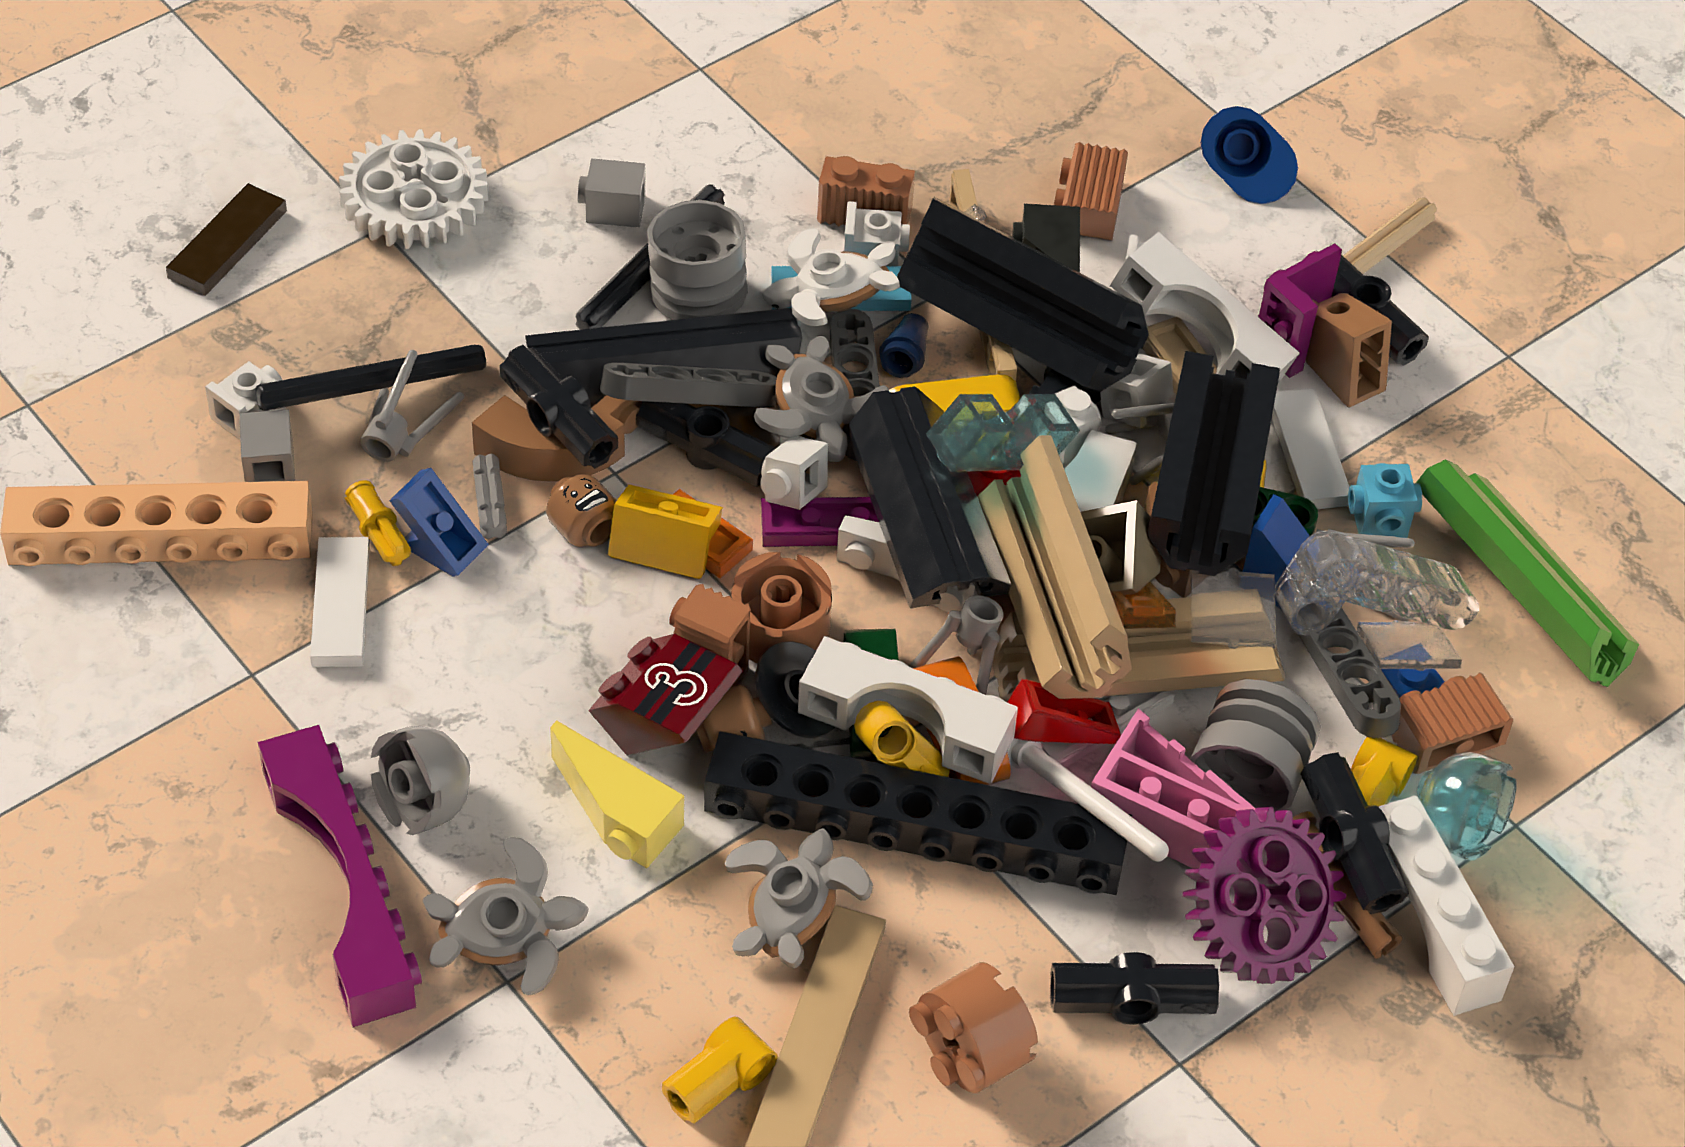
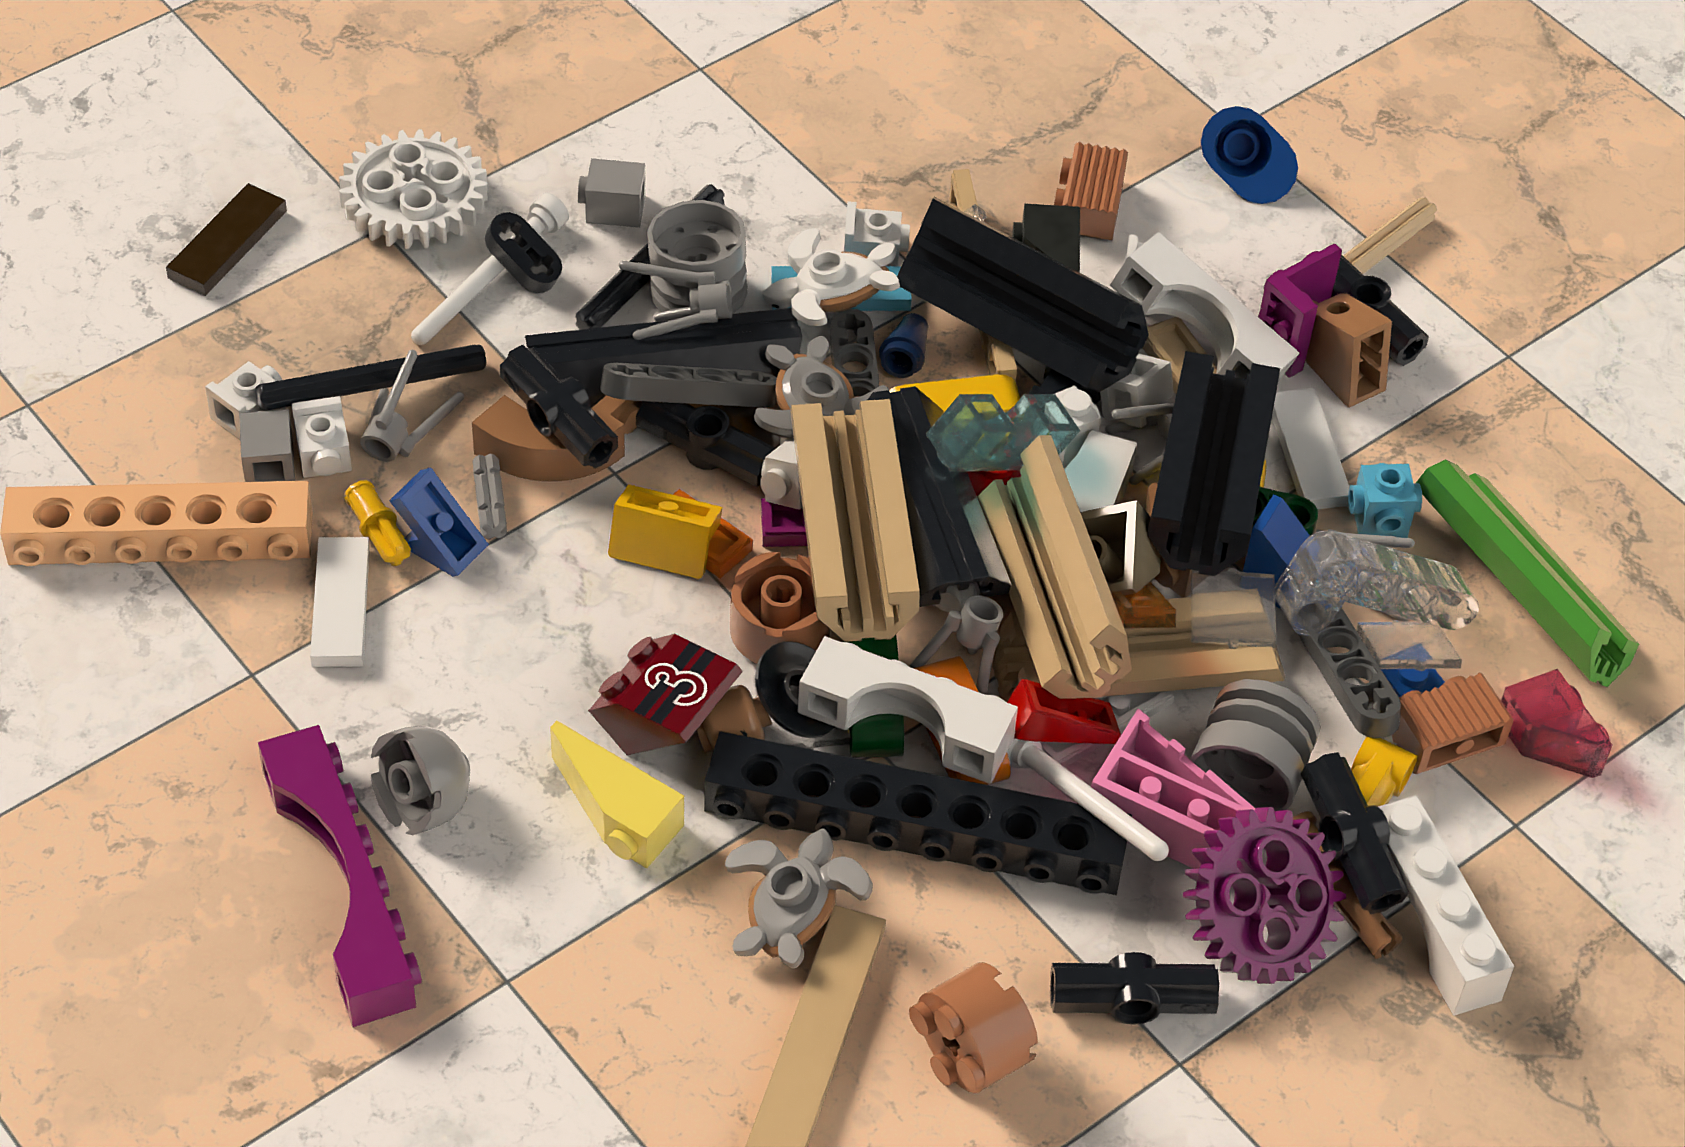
(321, 437): none -> white brick
(506, 920): light grey animal -> none
(523, 252): none -> black beam
(545, 217): none -> white piece
(581, 510): medium nougat head -> none
(707, 302): none -> light grey plant
(715, 625): nougat brick -> none
(730, 1060): yellow piece -> none
(856, 520): none -> tan piece
(868, 184): nougat brick -> none
(902, 745): yellow piece -> none
(1468, 800): clear light blue cylinder -> none
(1556, 725): none -> clear pink slope

